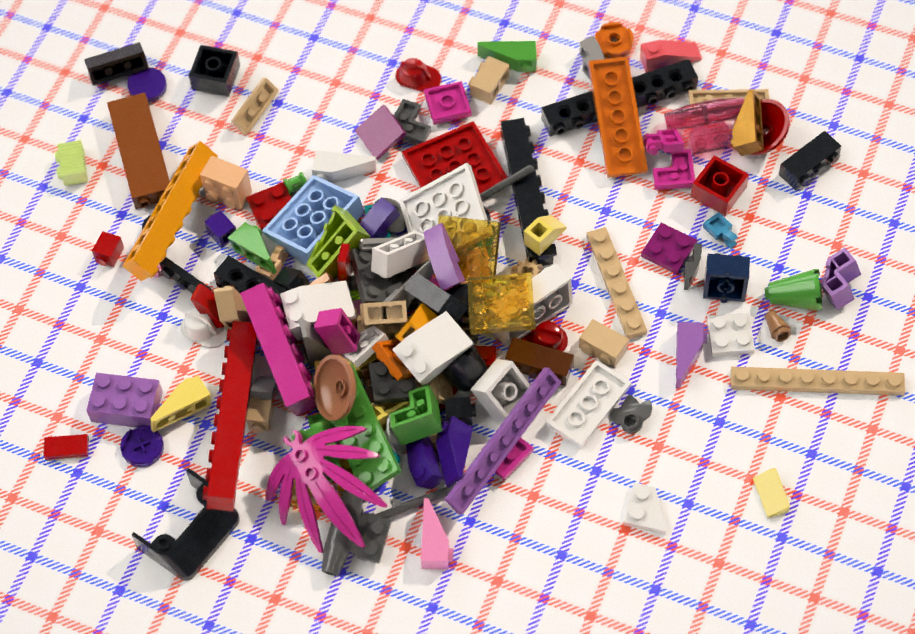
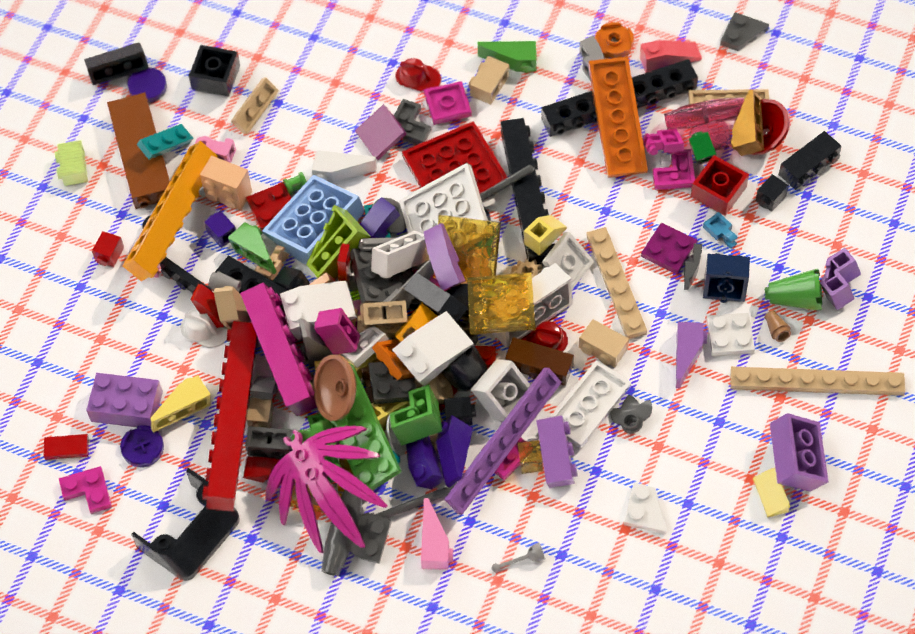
(88, 483): none -> dark pink plate
(165, 141): none -> teal plate
(219, 280): none -> light grey cone
(224, 150): none -> bright pink leg
(259, 468): none -> red slope
(267, 442): none -> dark grey brick
(530, 457): none -> clear yellow panel
(534, 553): none -> light grey hinge
(556, 451): none -> medium lavender brick
(569, 257): none -> white plate
(702, 147): none -> green brick
(741, 31): none -> dark grey wing
(771, 193): none -> black brick
(798, 452): none -> medium lavender brick

